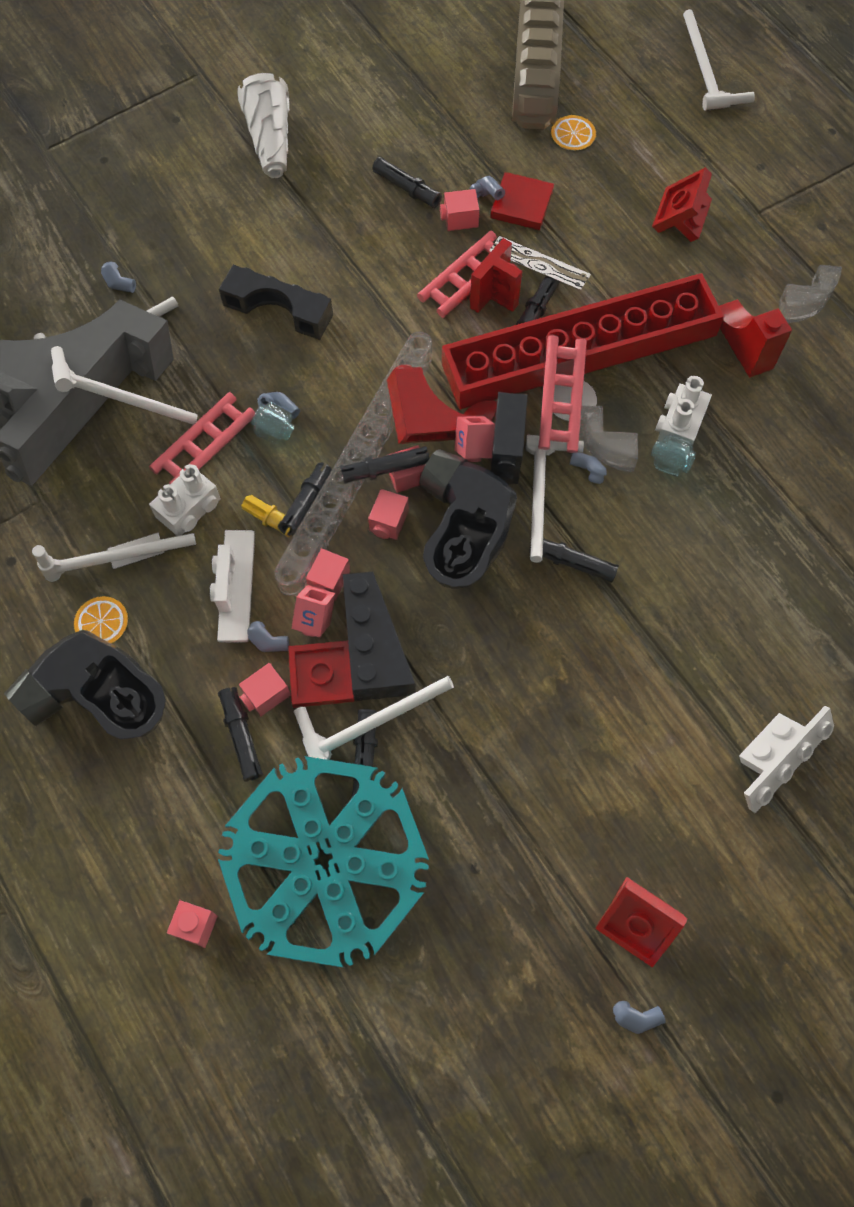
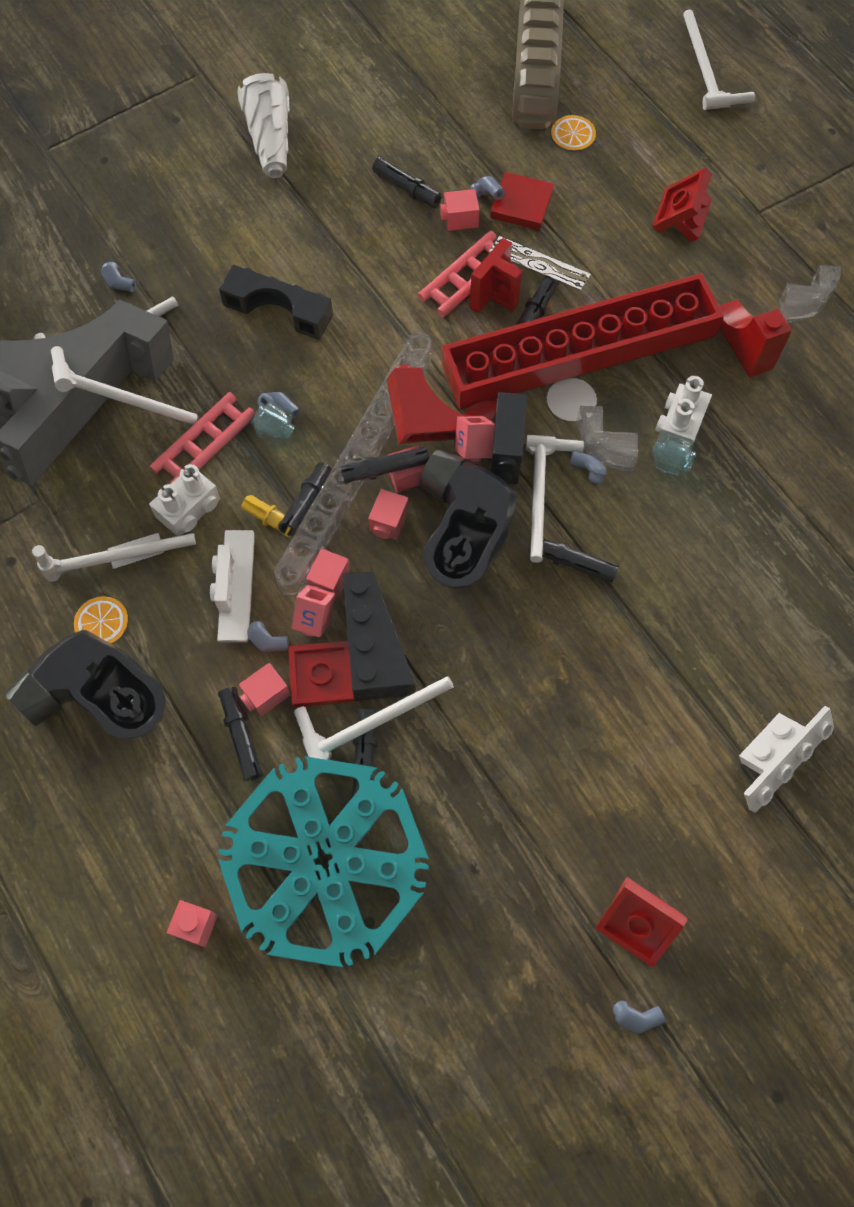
(550, 406): coral bar -> none

